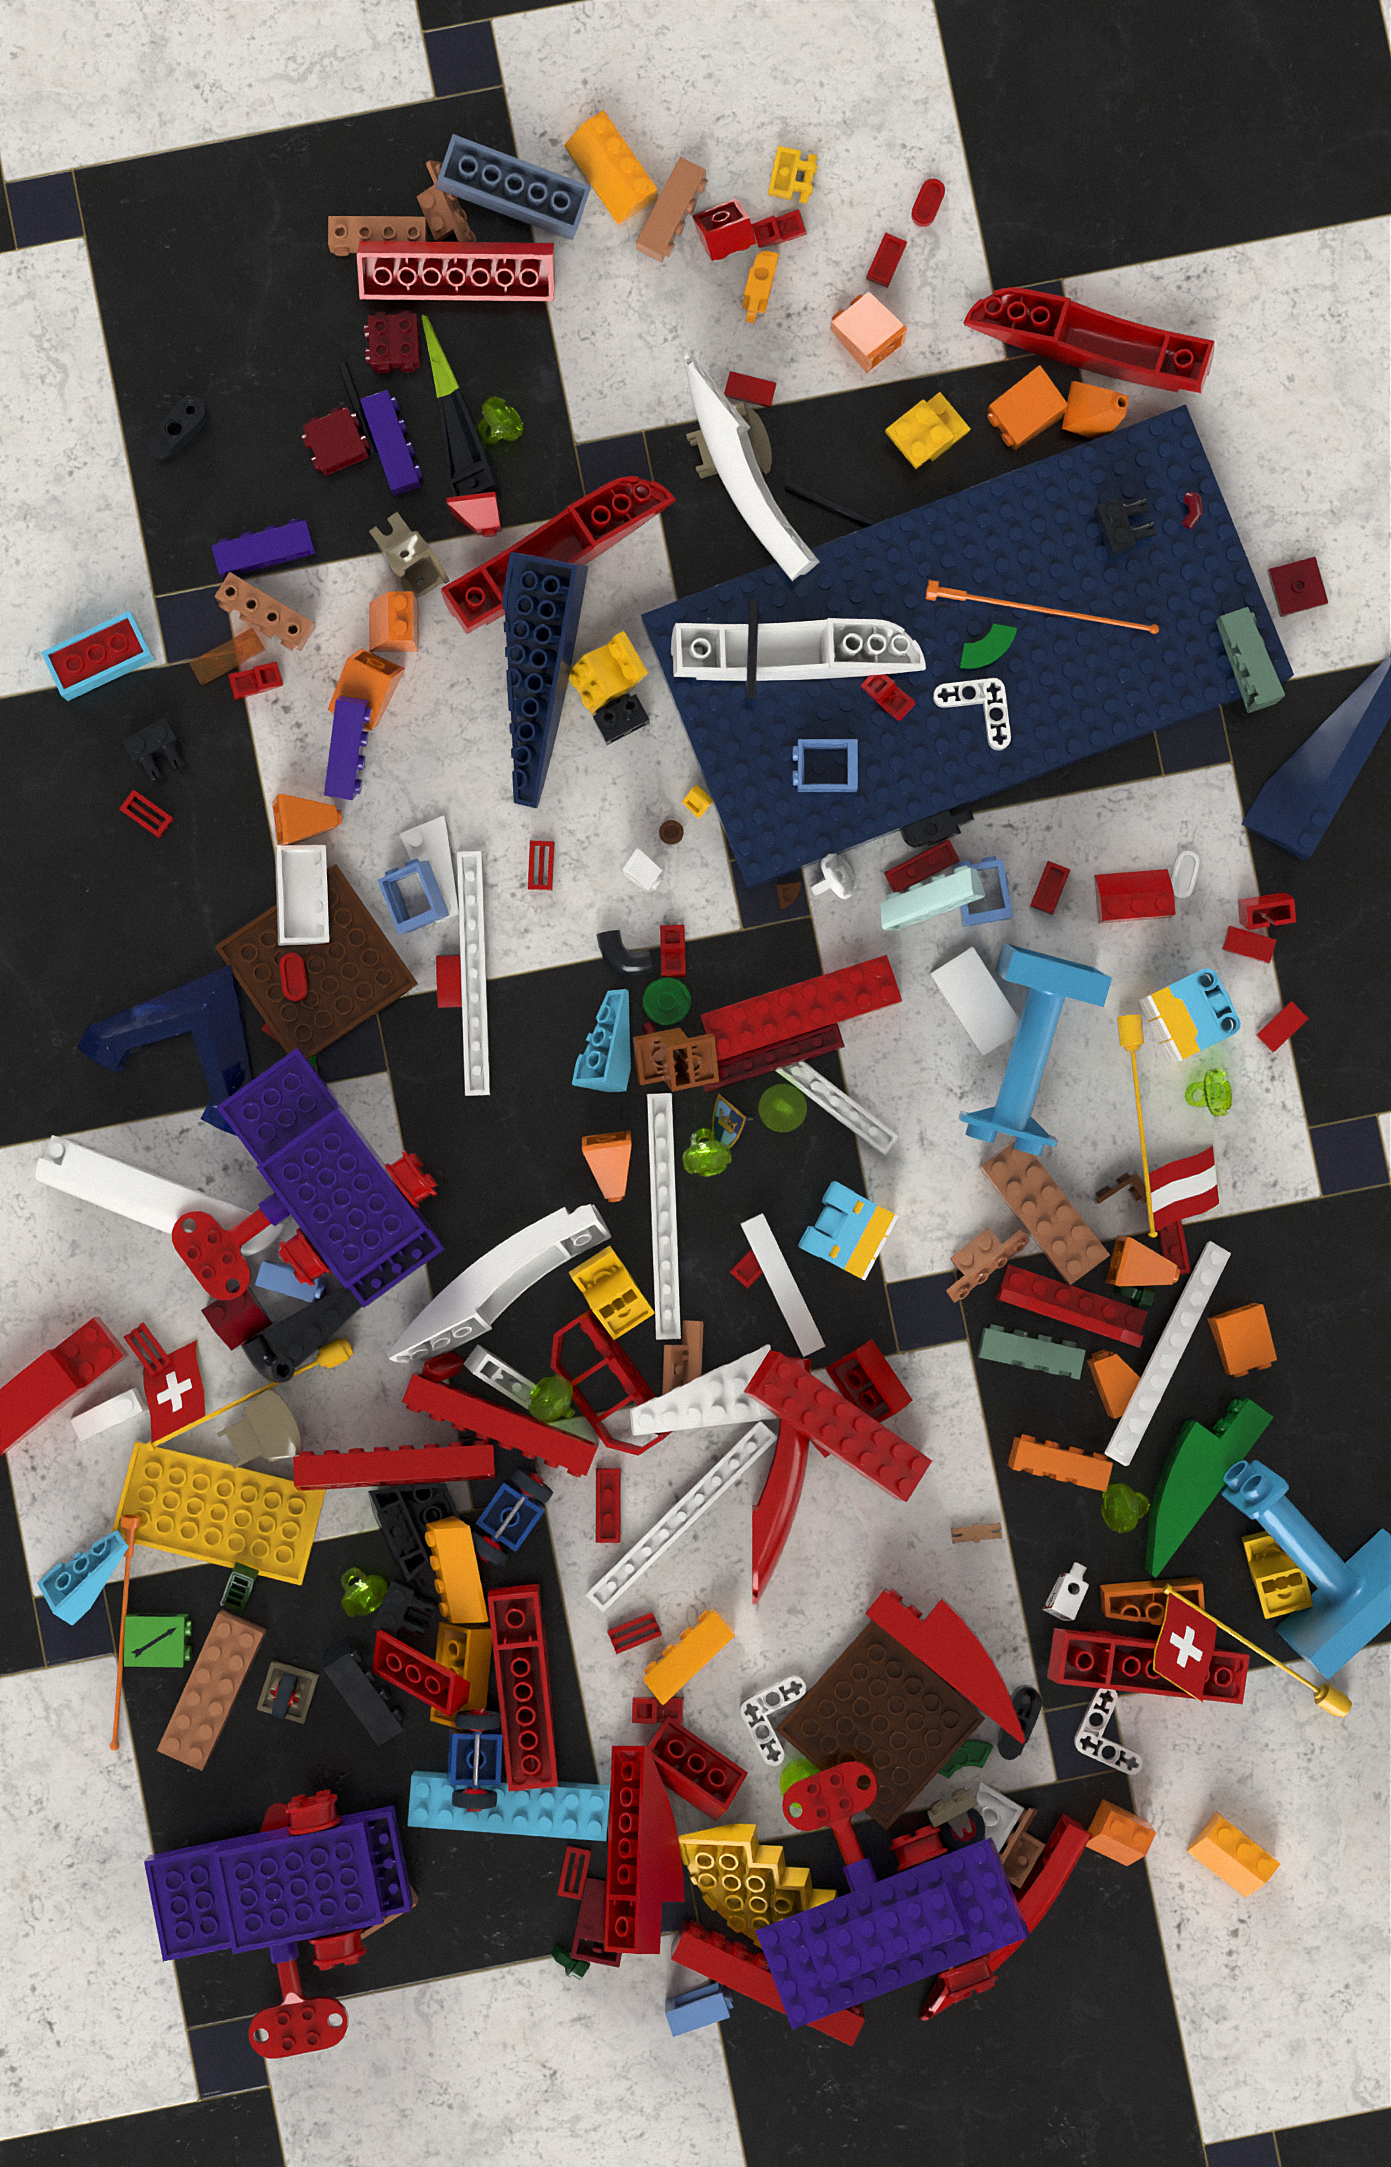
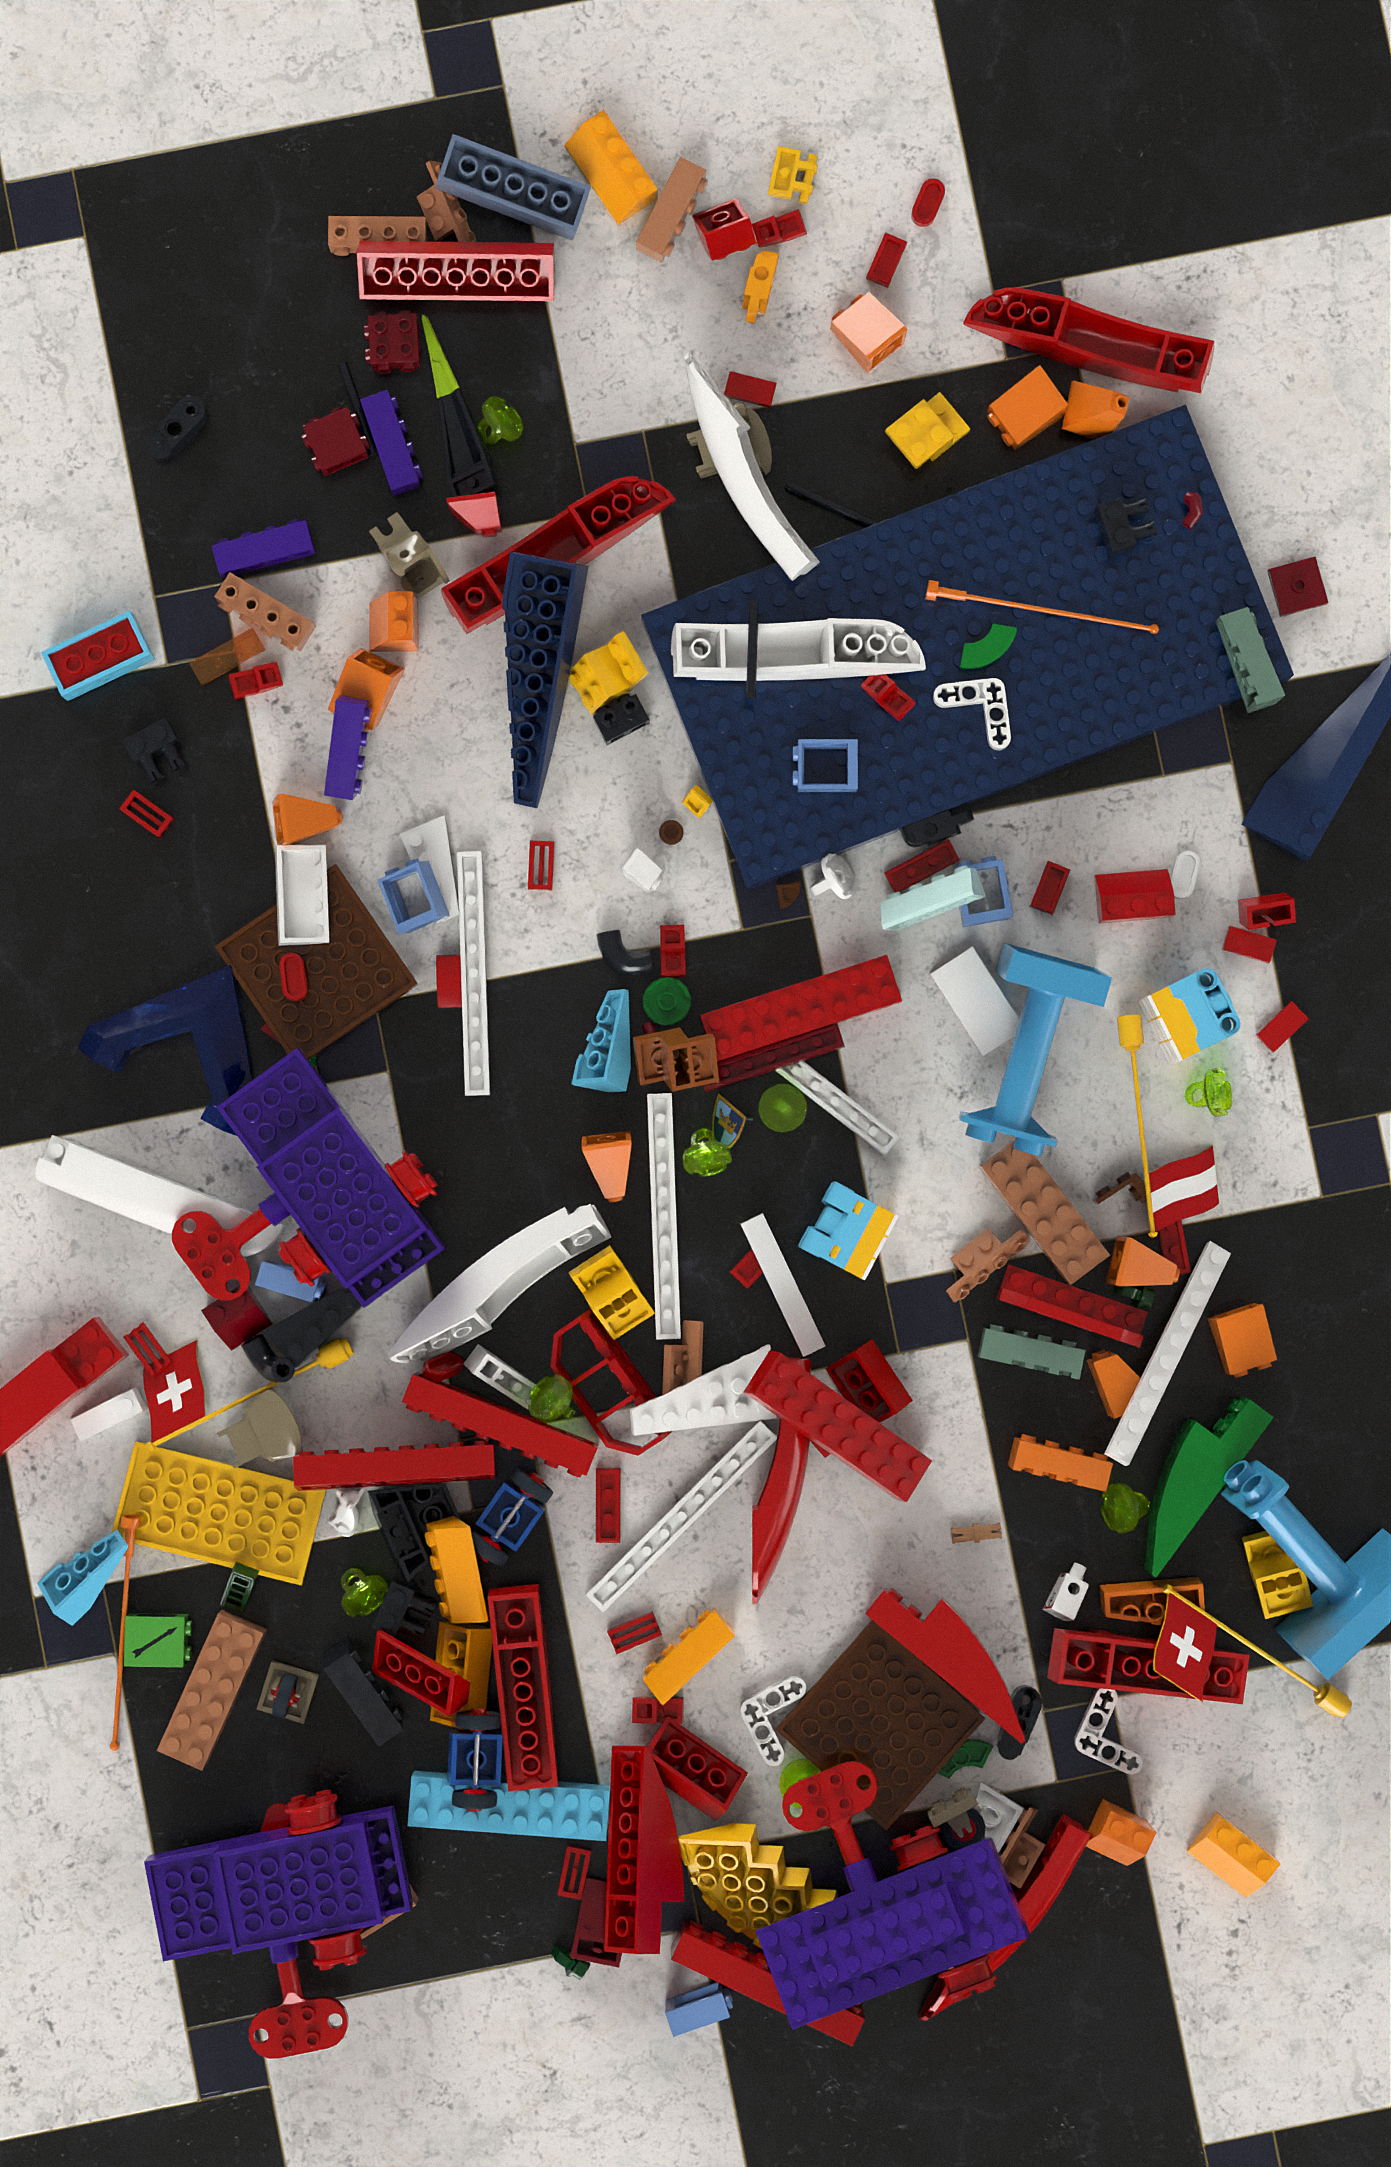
(346, 1515): none -> white animal

